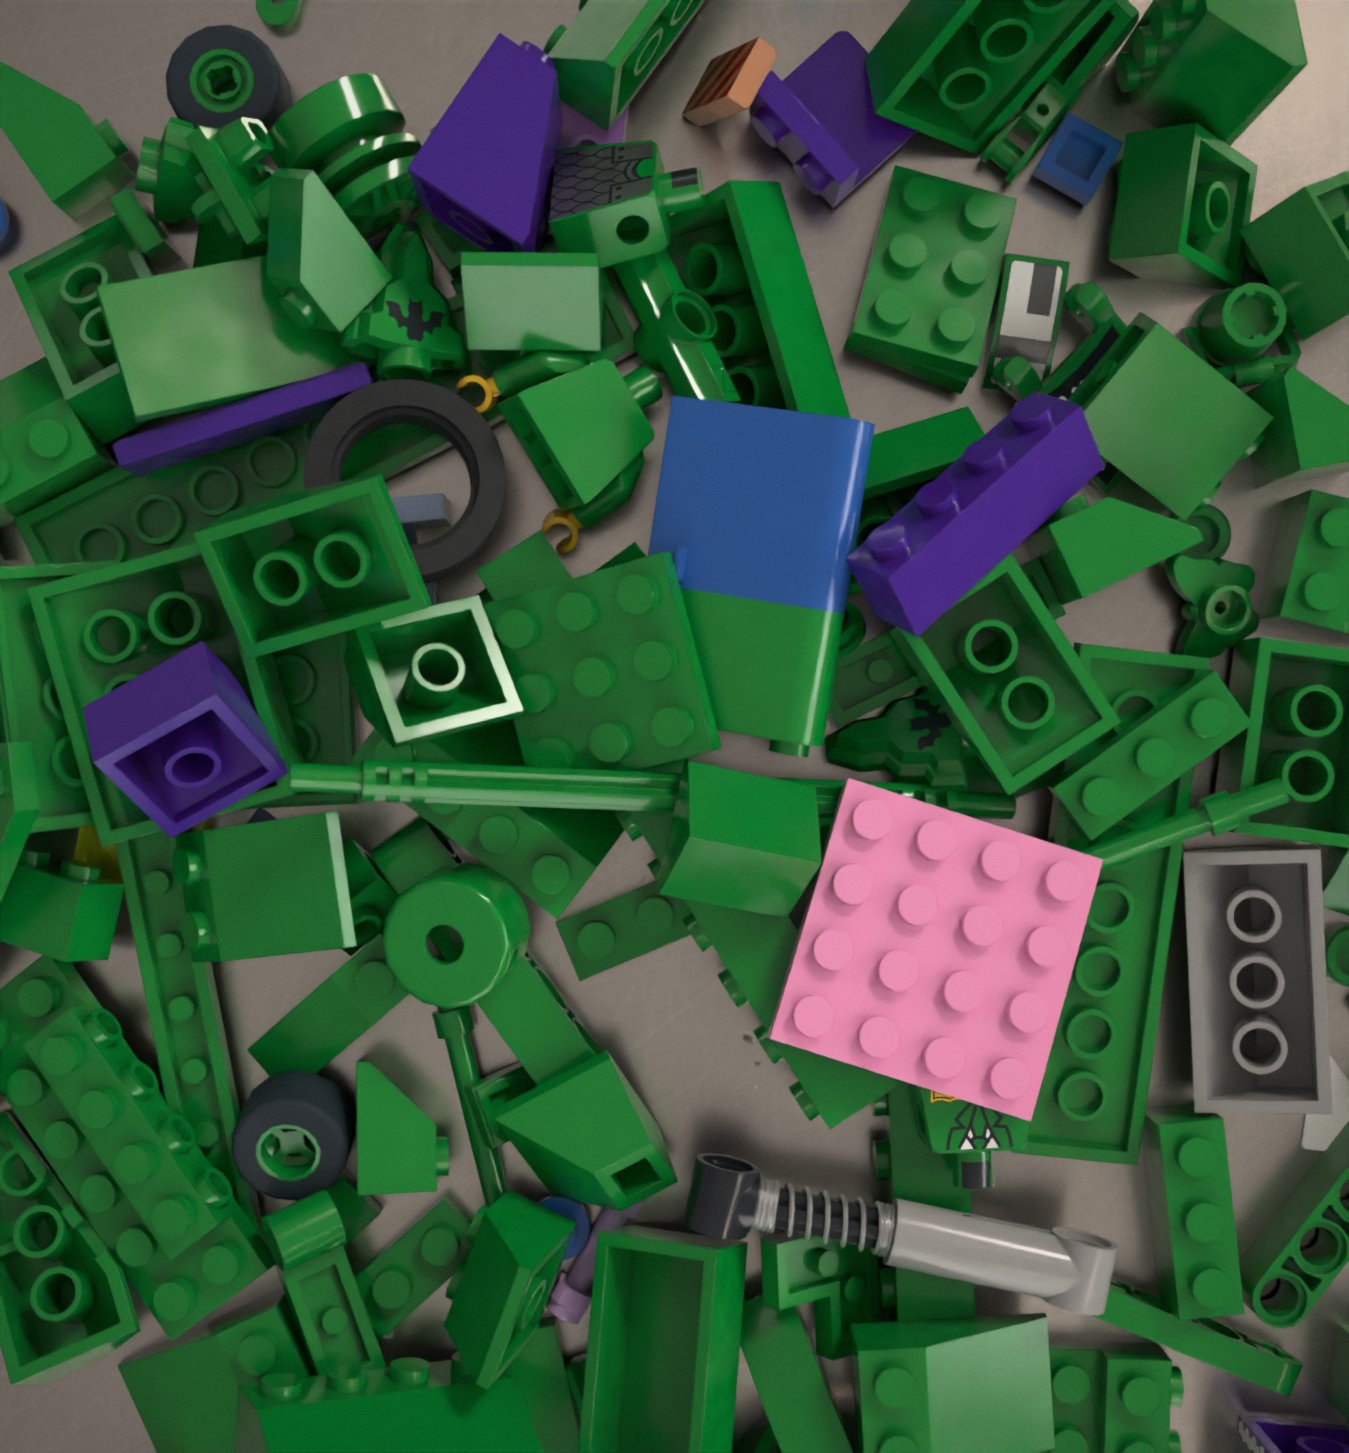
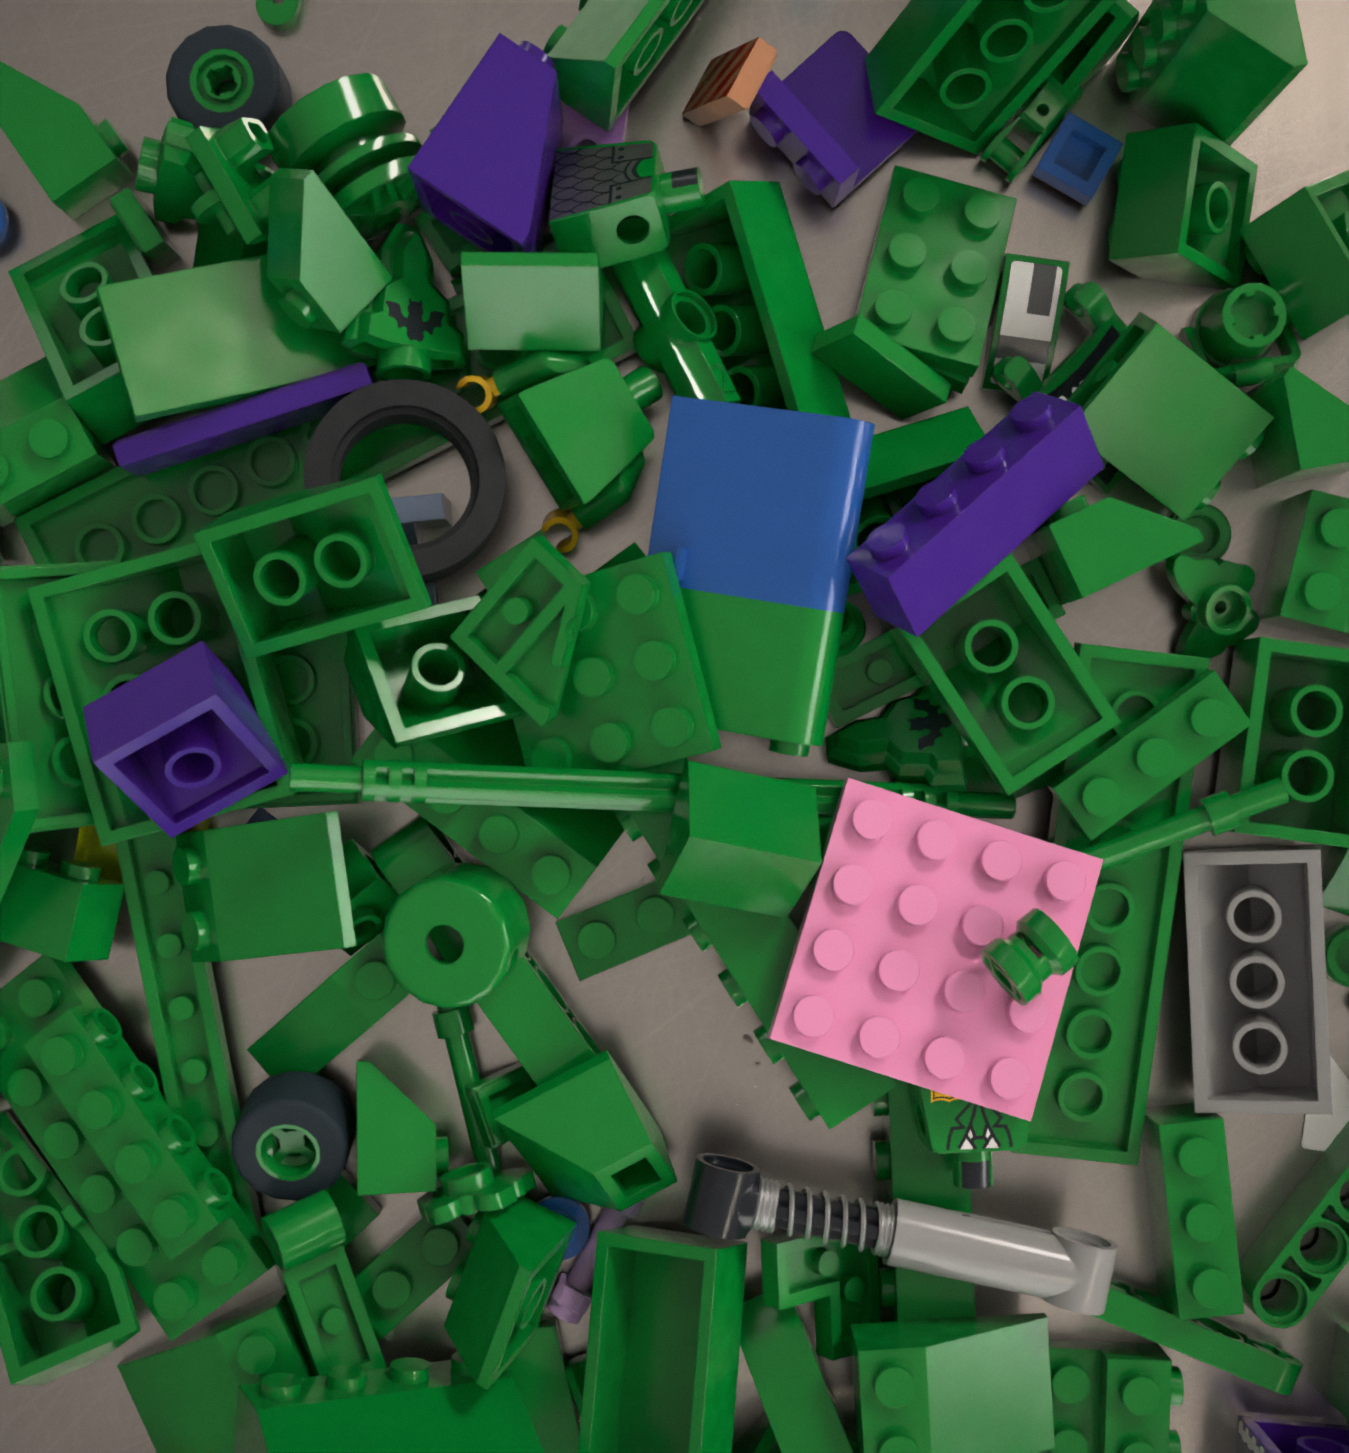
(474, 1189): none -> green animal
(528, 628): none -> green wing
(881, 367): none -> green tile
(1029, 956): none -> green wheel

